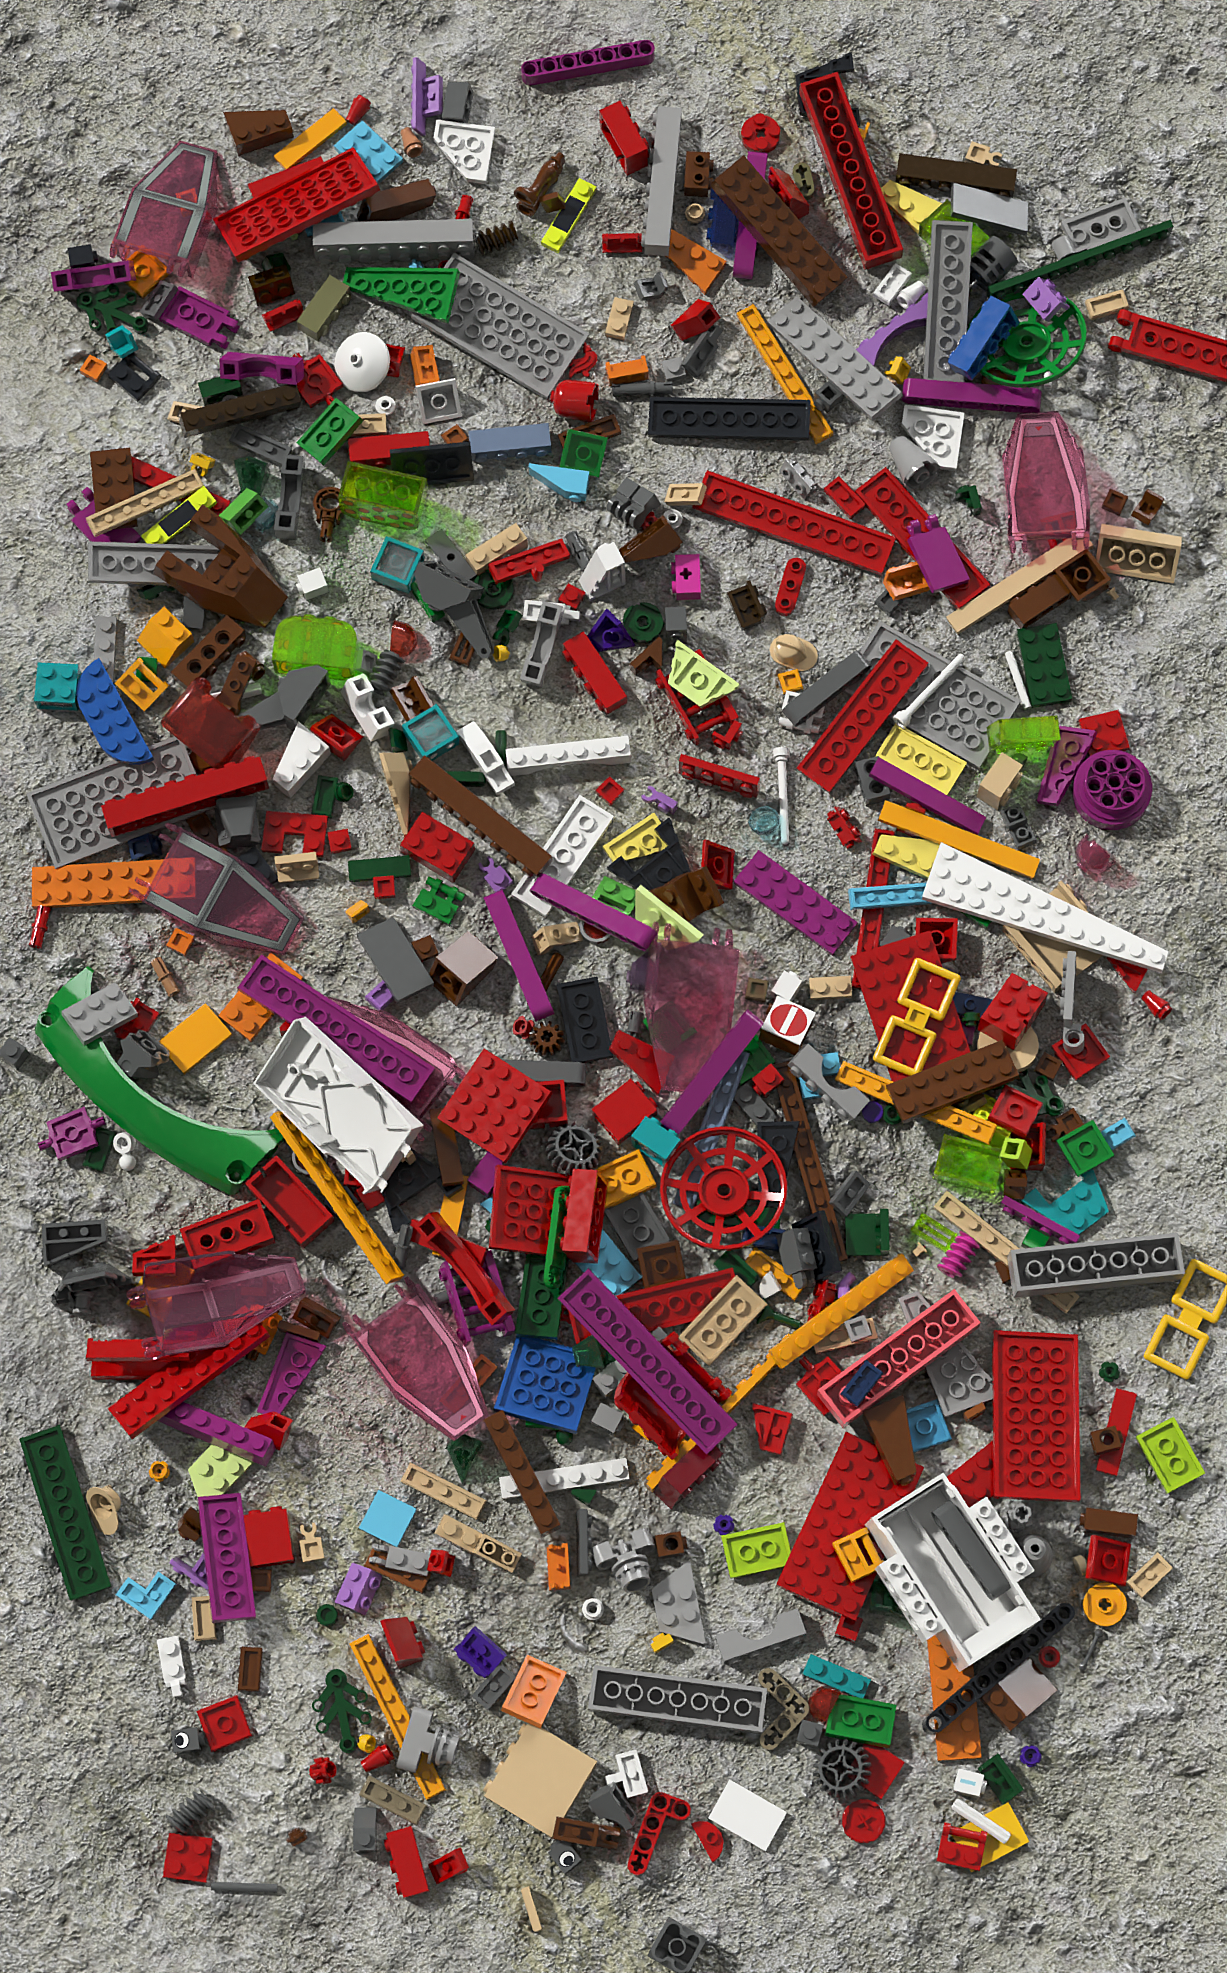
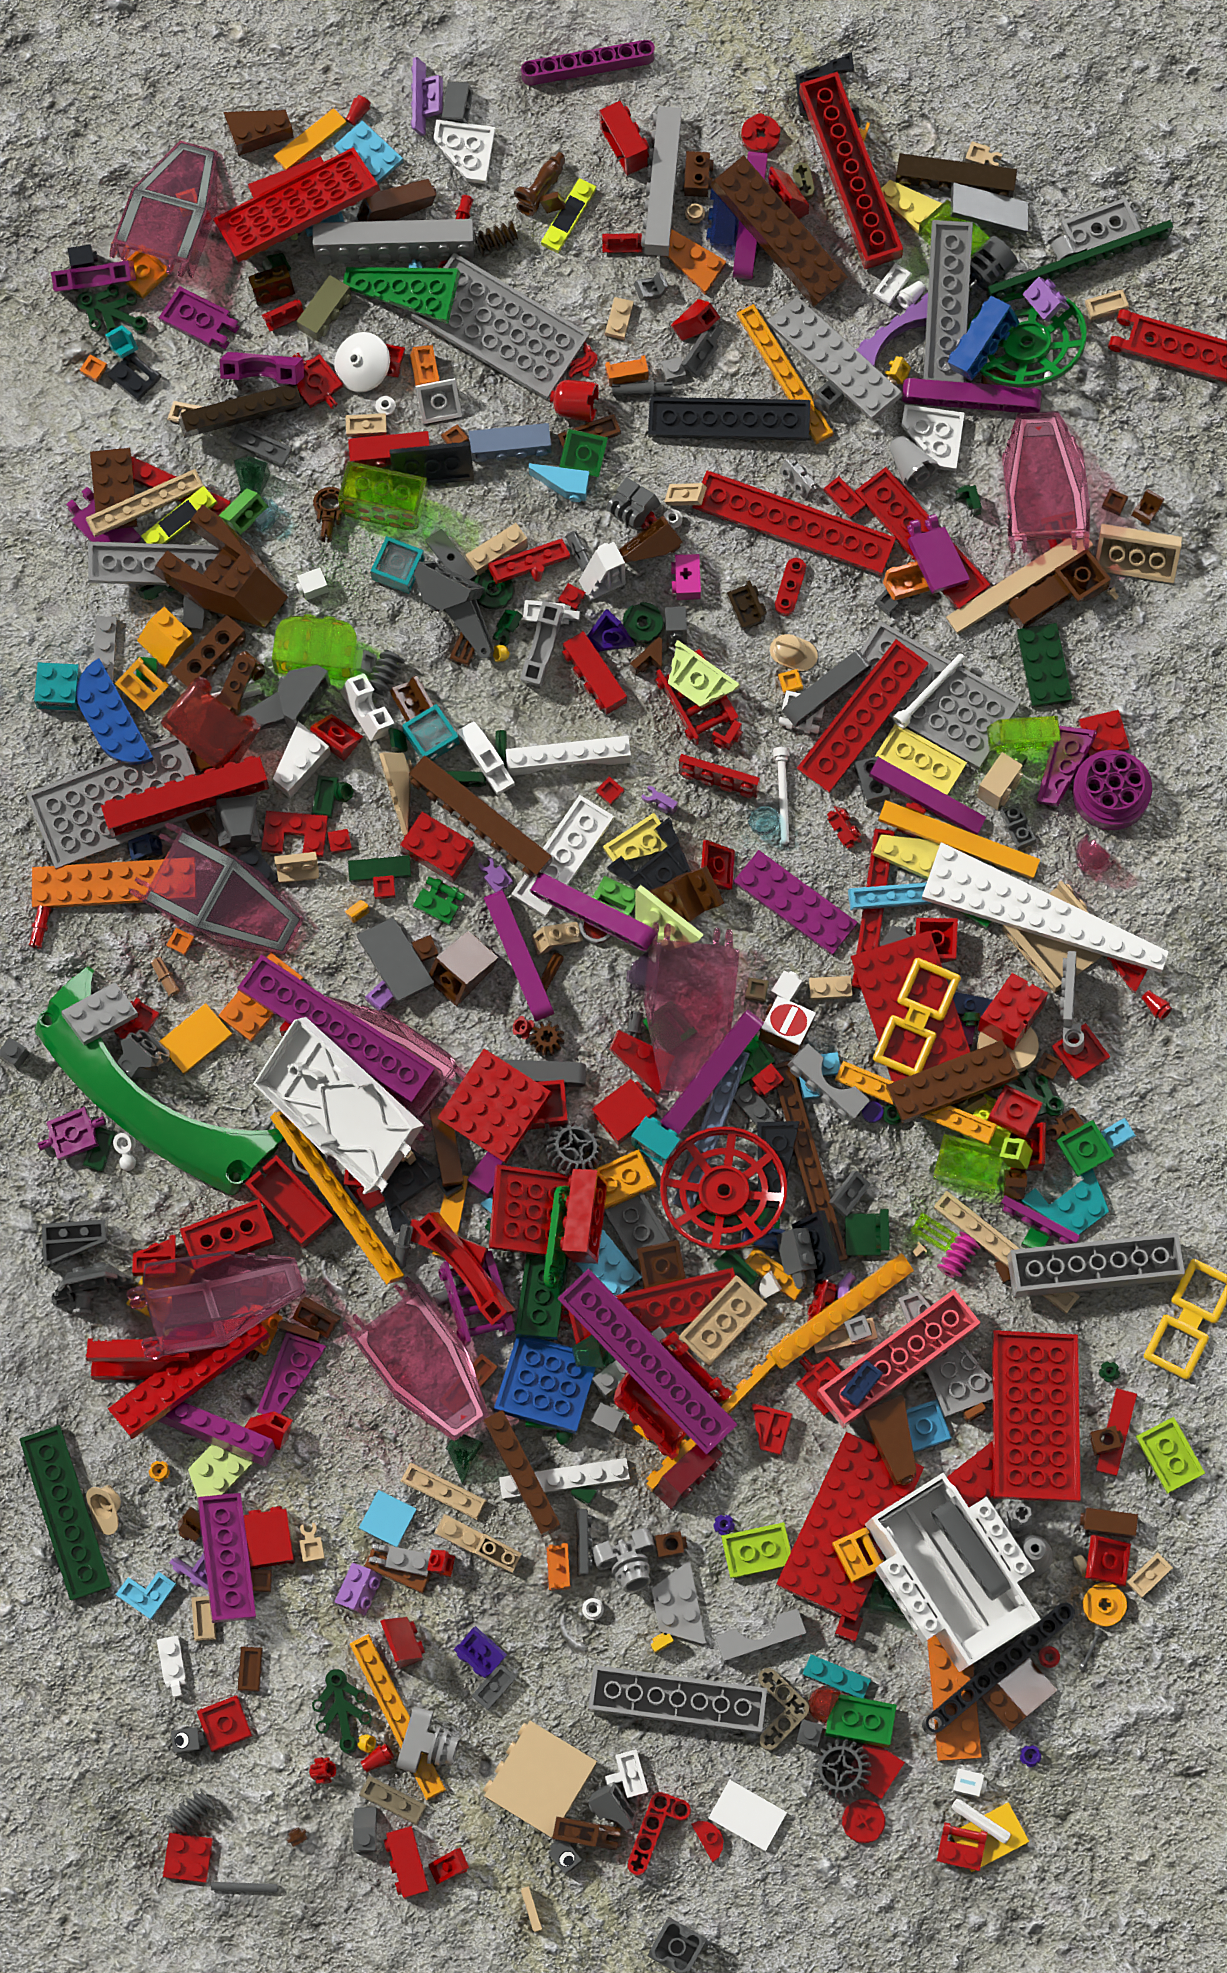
(158, 300): dark grey plate -> none
(202, 461): yellow tile -> none
(217, 388): dark green panel -> none
(290, 498): dark grey arch -> none
(327, 1615): dark green tile -> none
(330, 431): green plate -> none
(403, 638): clear red helmet -> none
(411, 143): nougat cone -> none
(432, 614): green slope -> none
(533, 1691): orange plate -> none
(584, 1020): black plate -> none
(768, 1313): dark green piece -> none
(1000, 1779): dark green hinge -> none
(1018, 680): white bar -> none

